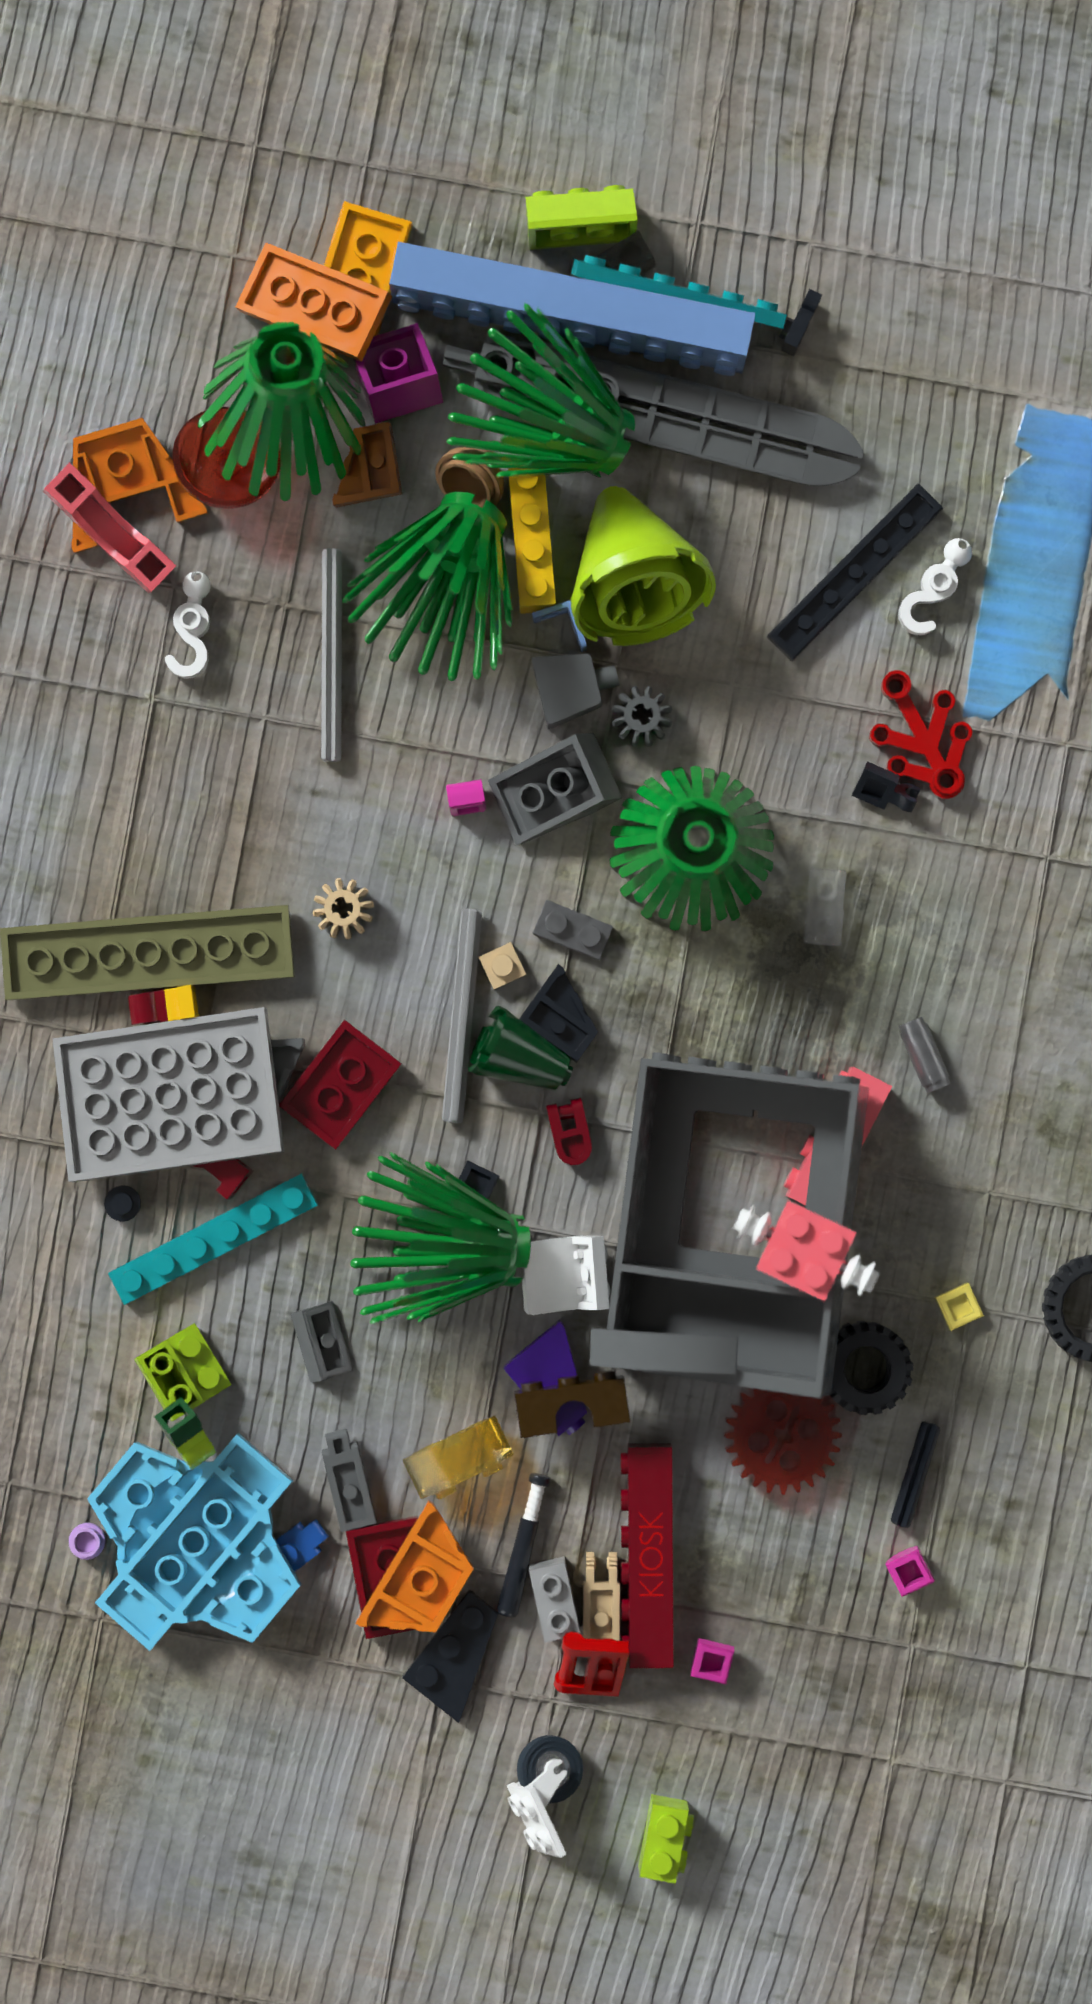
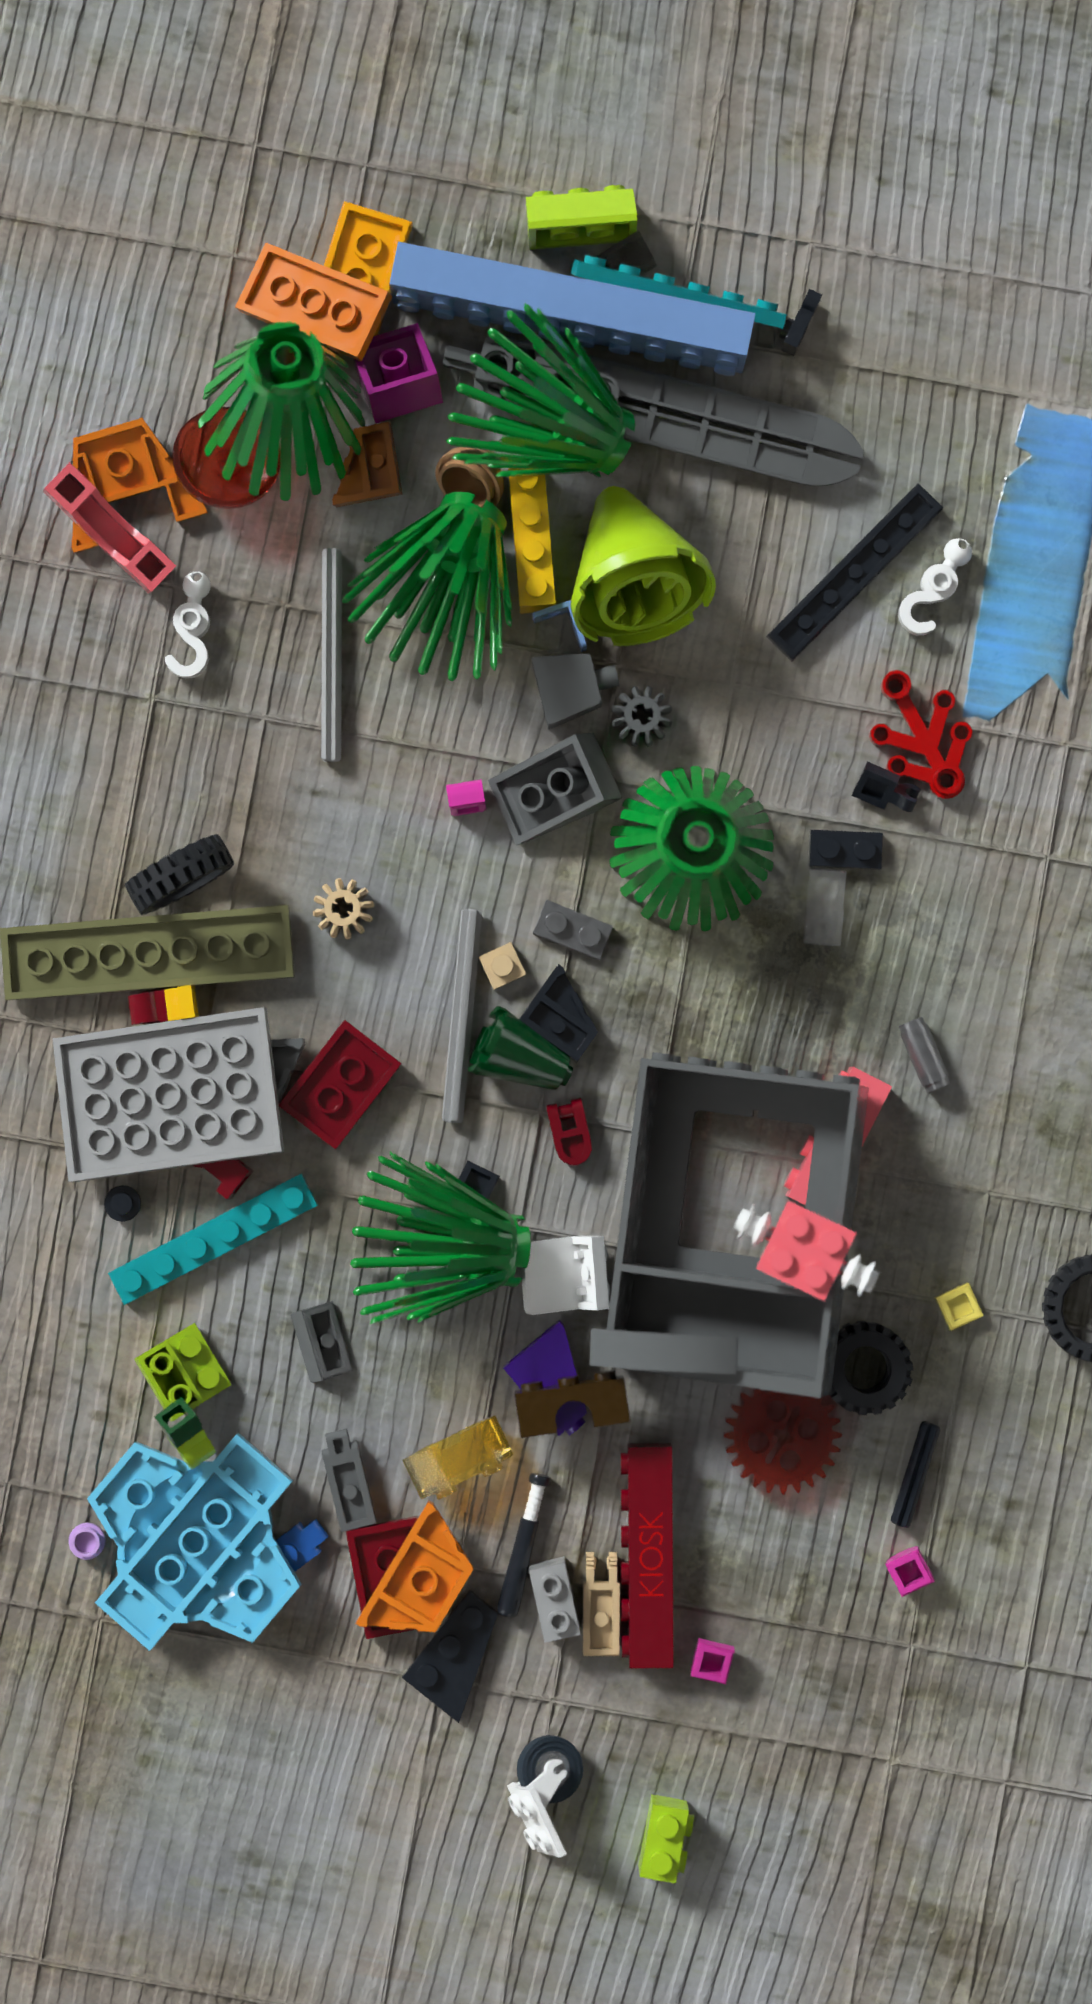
(179, 874): none -> black tyre
(603, 1669): red plate -> none
(845, 849): none -> black plate

